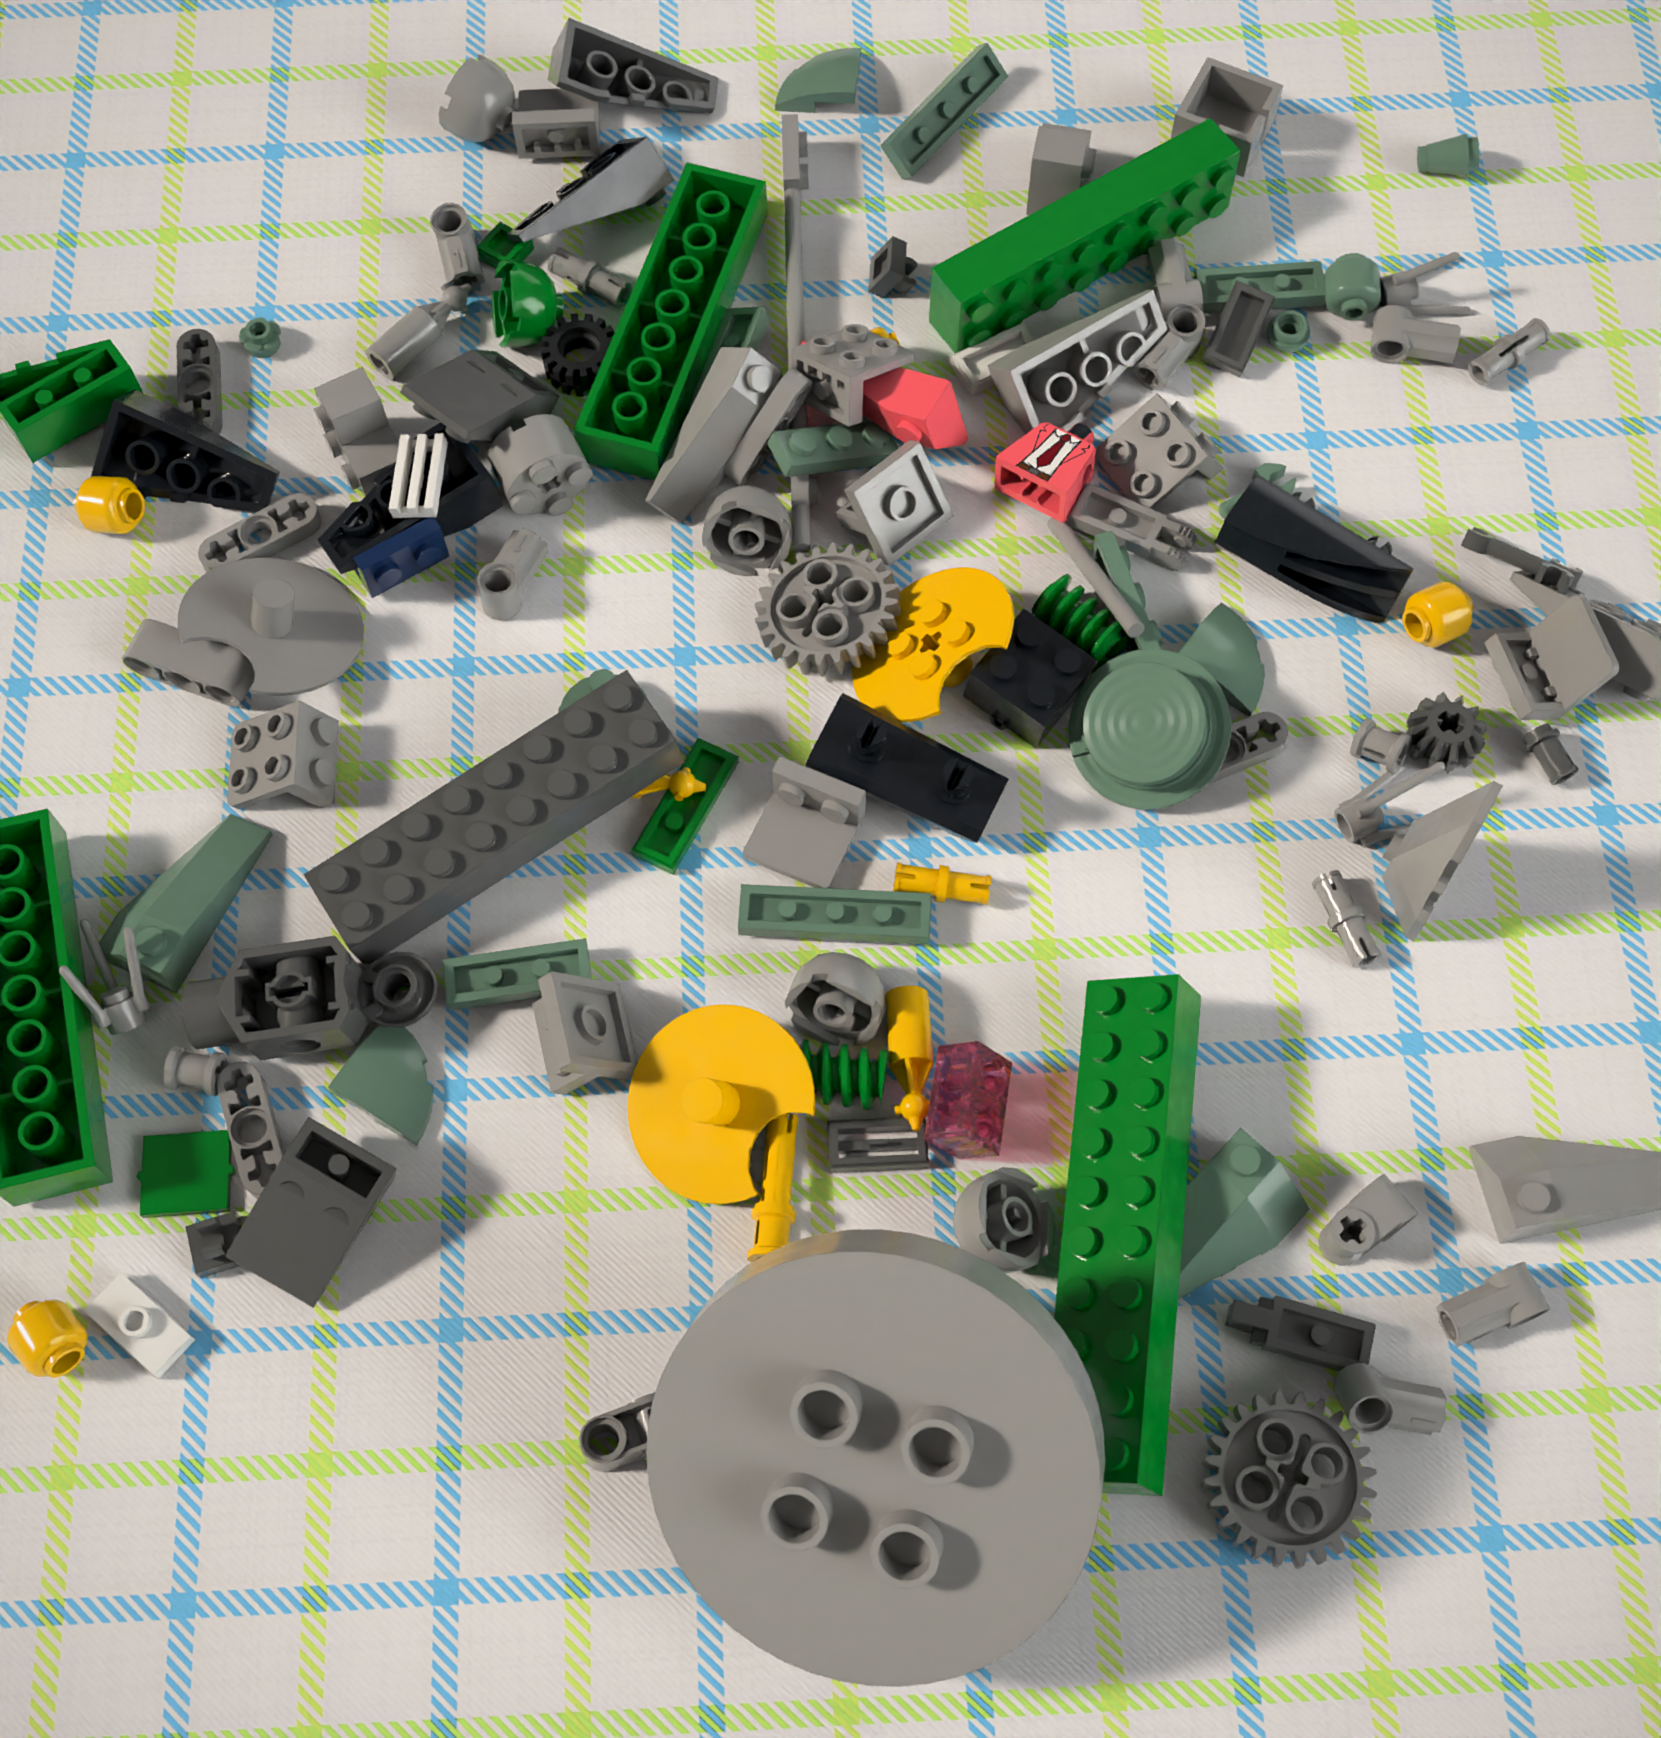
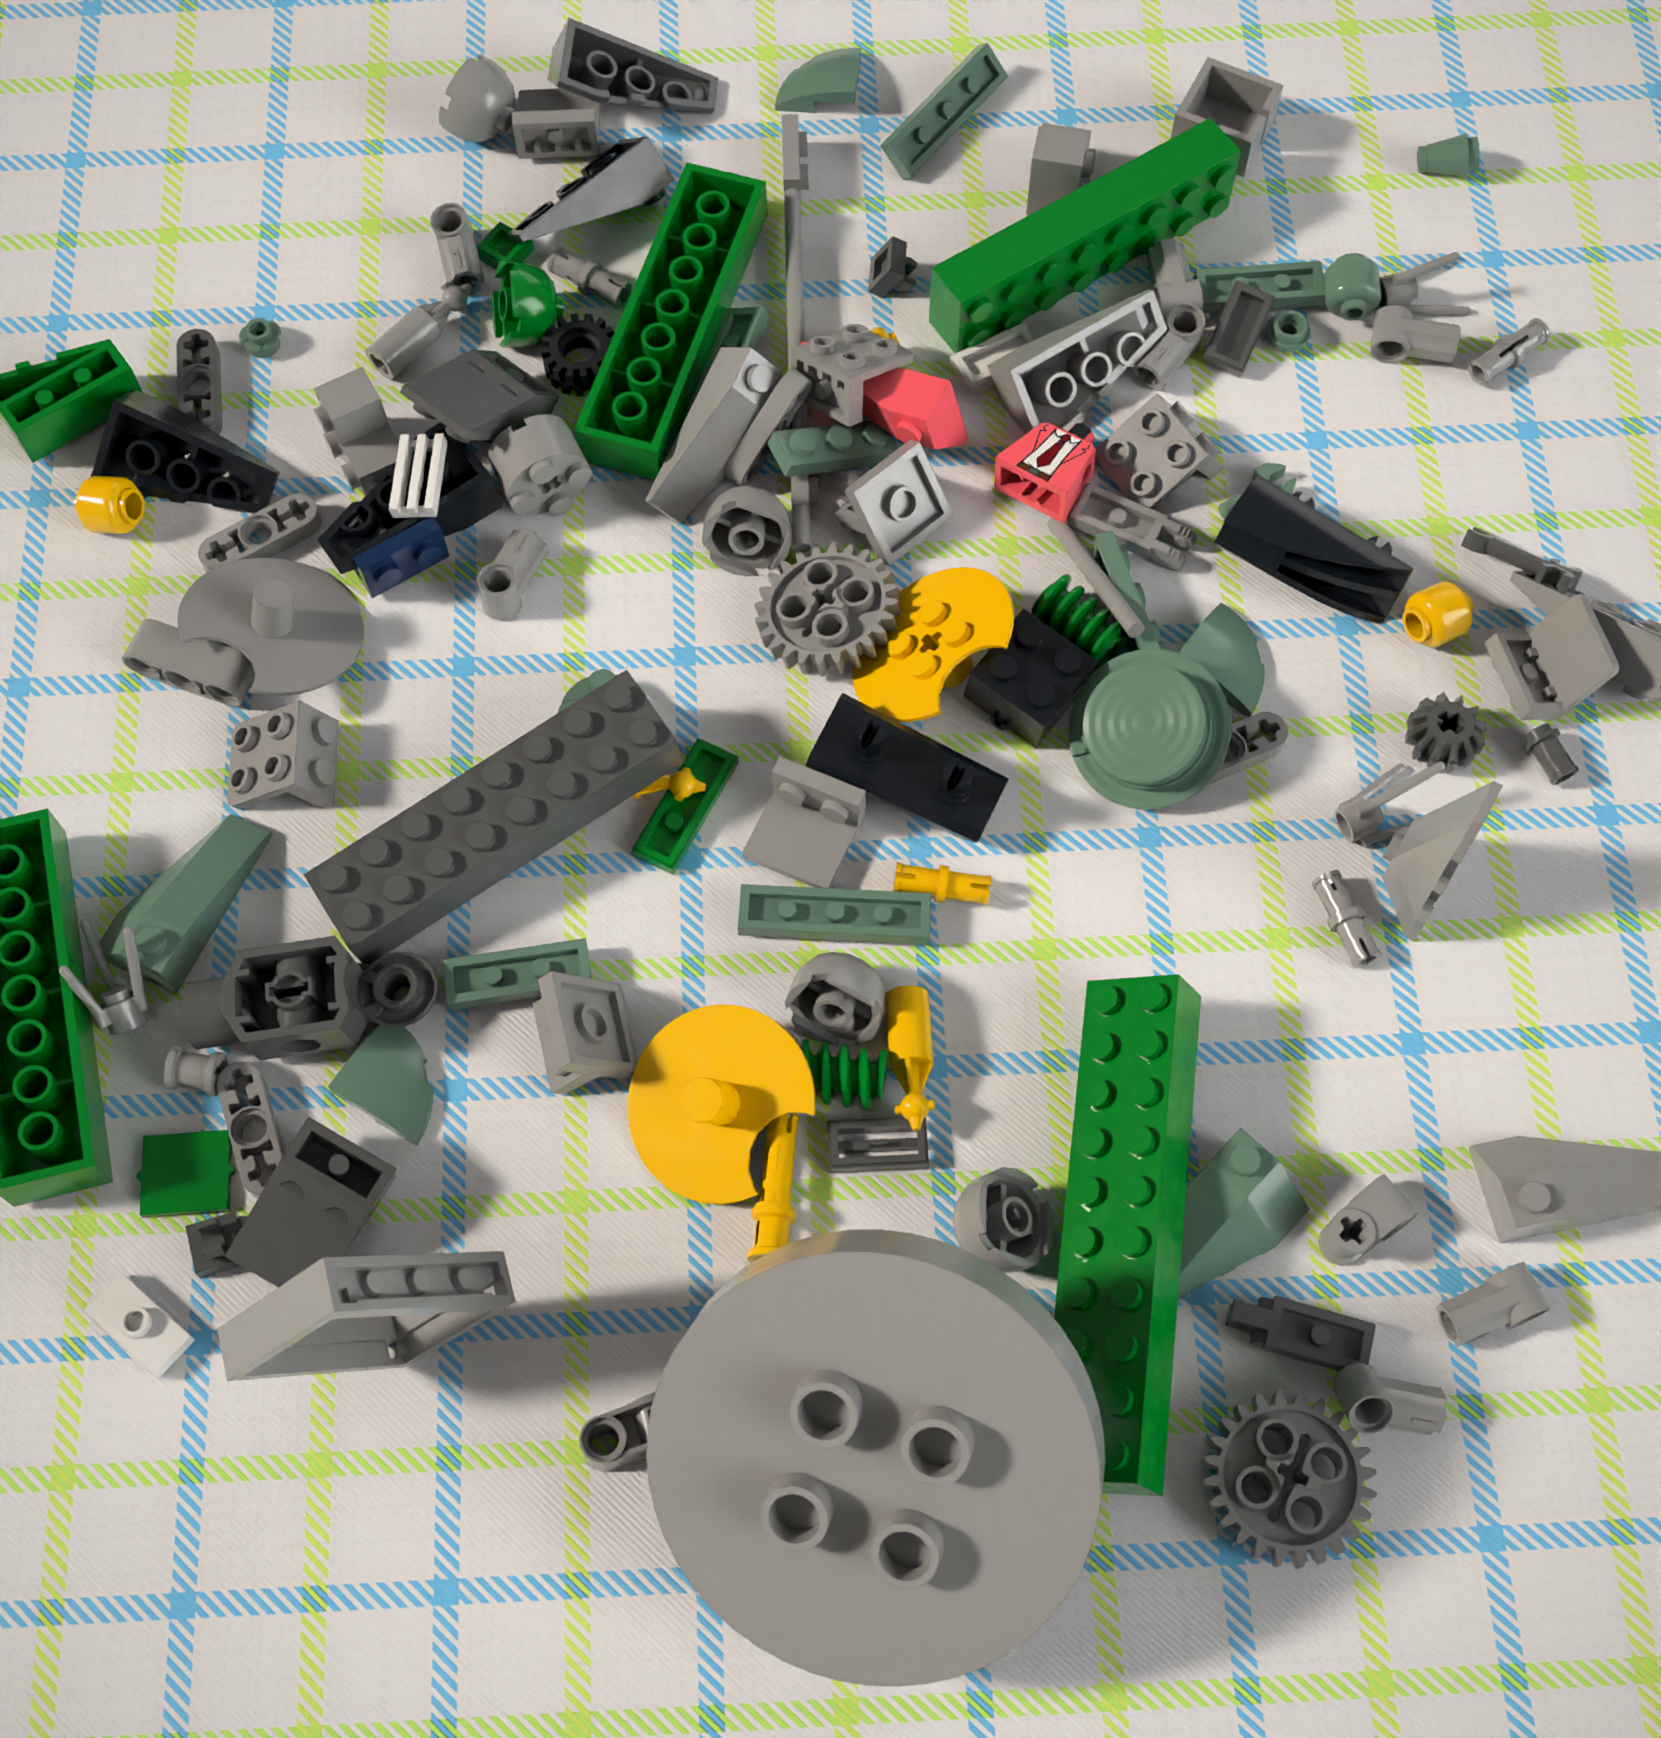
(47, 1338): yellow head -> none
(385, 1300): none -> light grey window
(968, 1100): clear pink brick -> none
(1380, 745): light grey bush -> none

